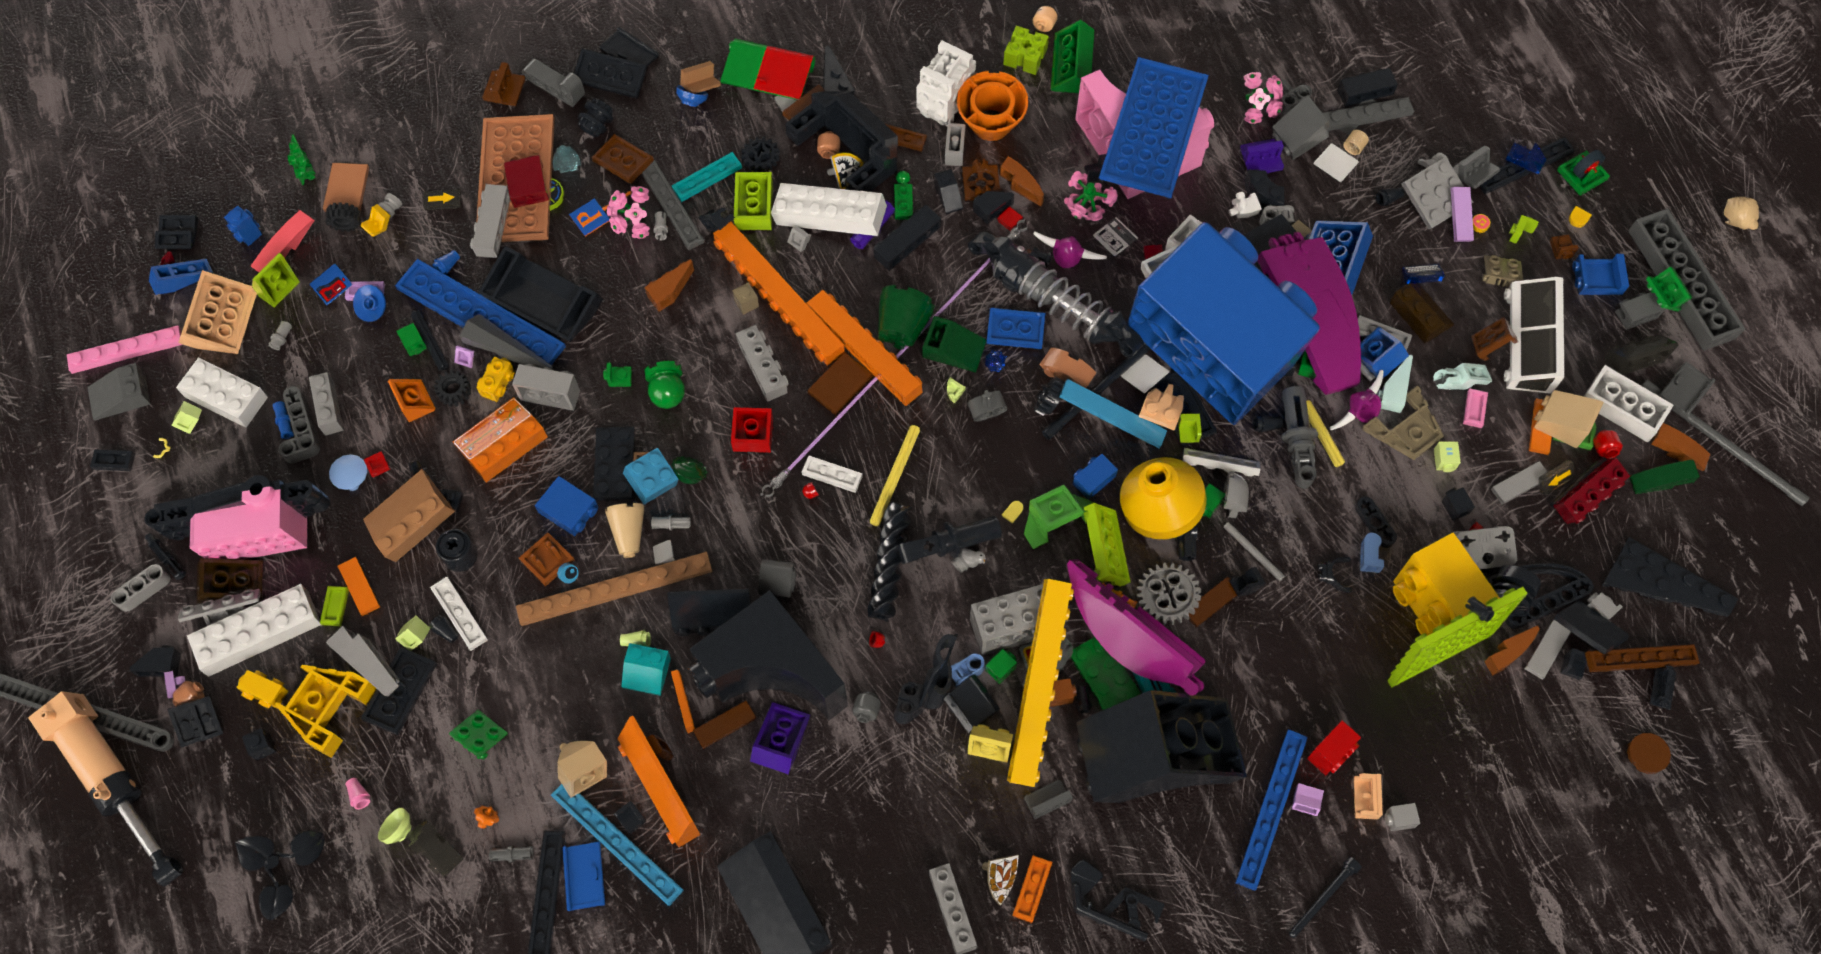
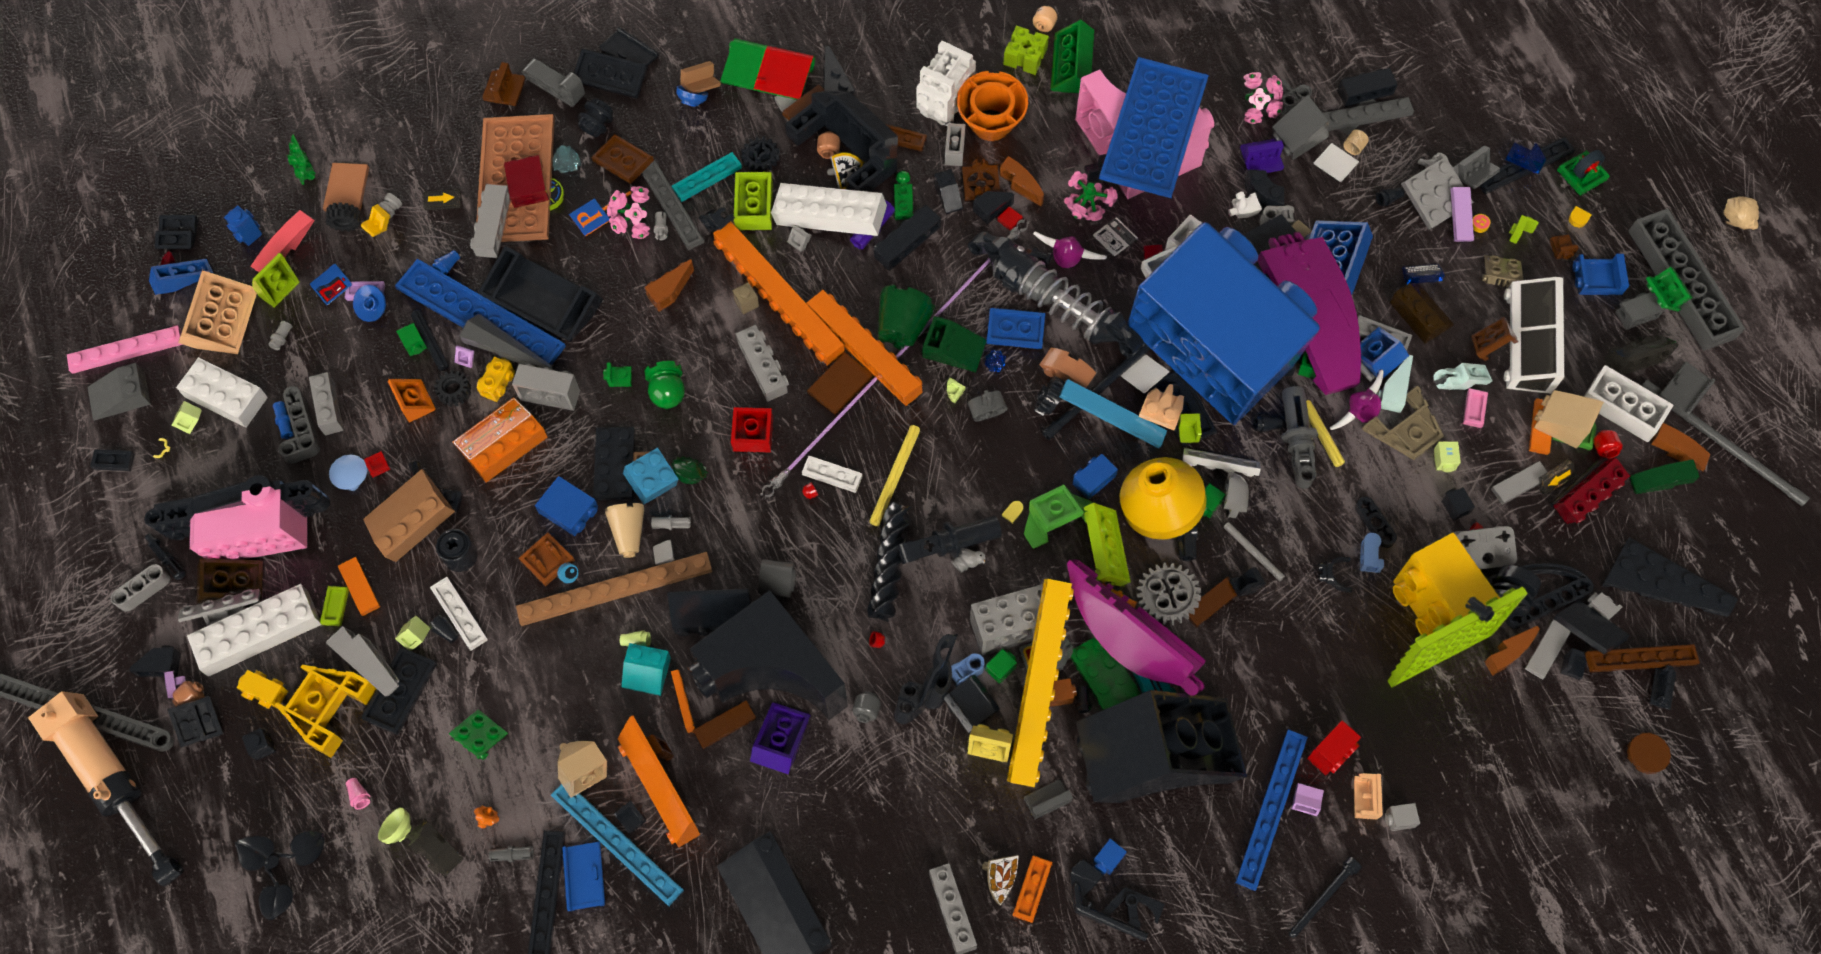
(1109, 857): none -> blue brick

